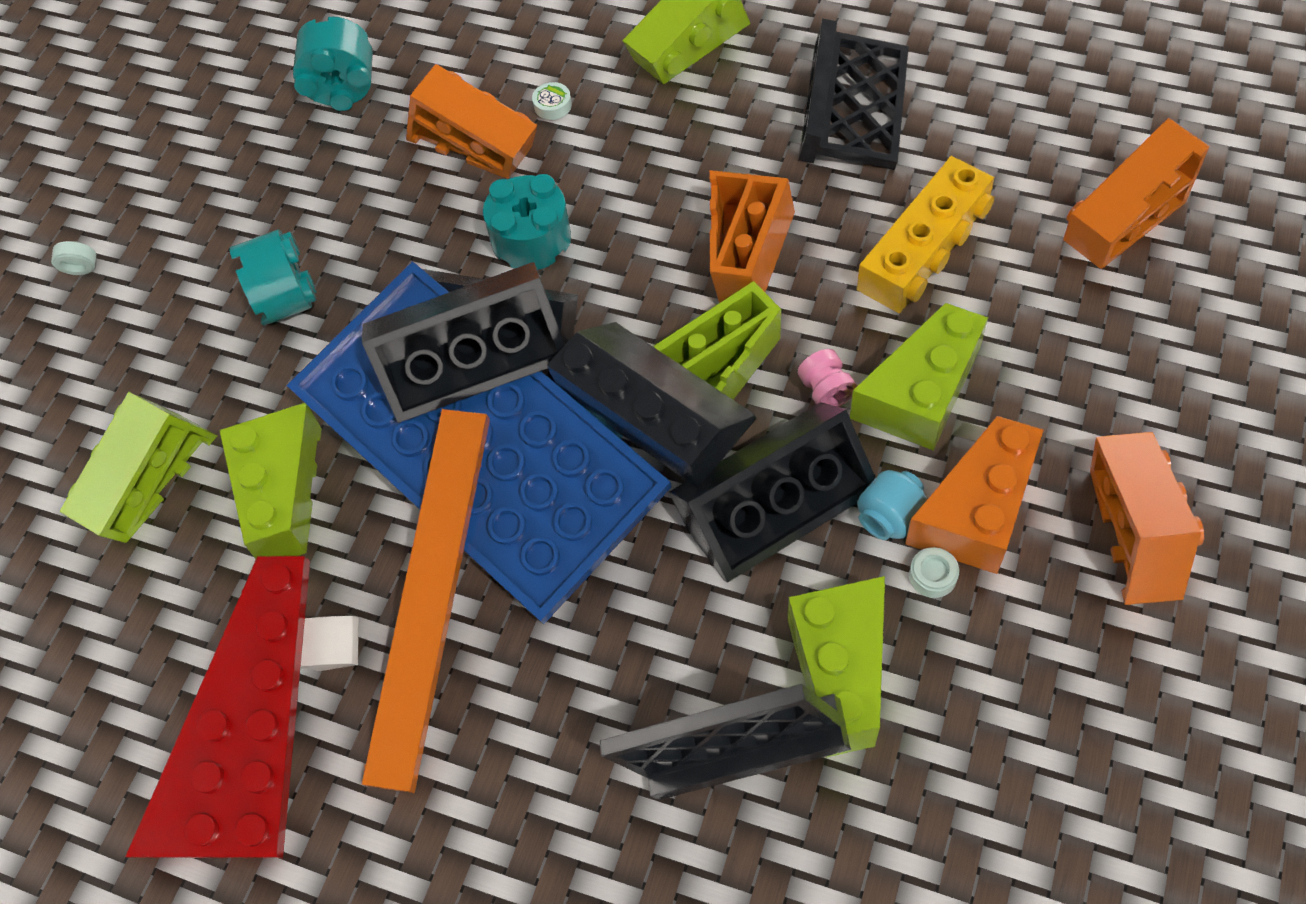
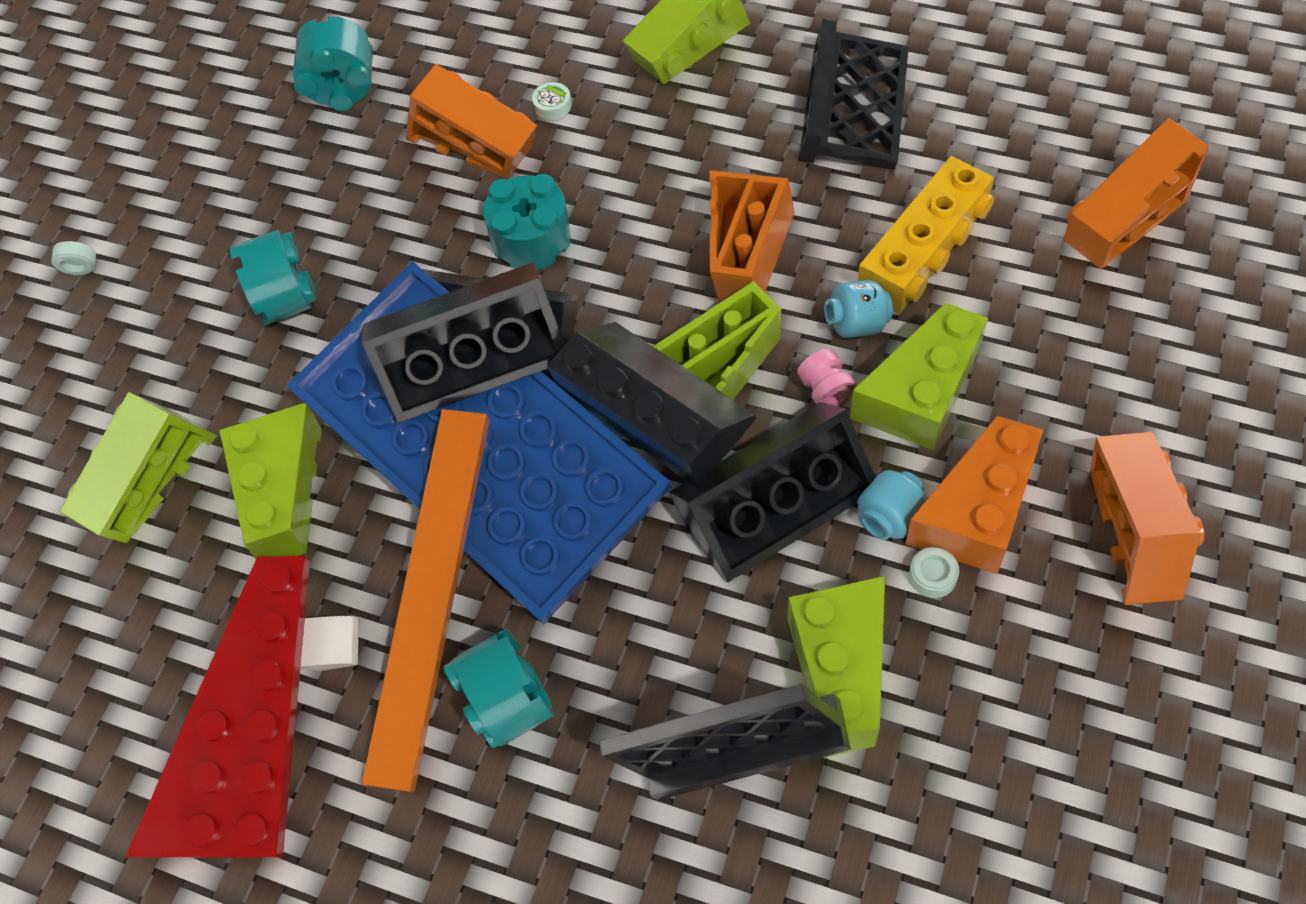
(501, 689): none -> teal brick
(858, 308): none -> medium azure head

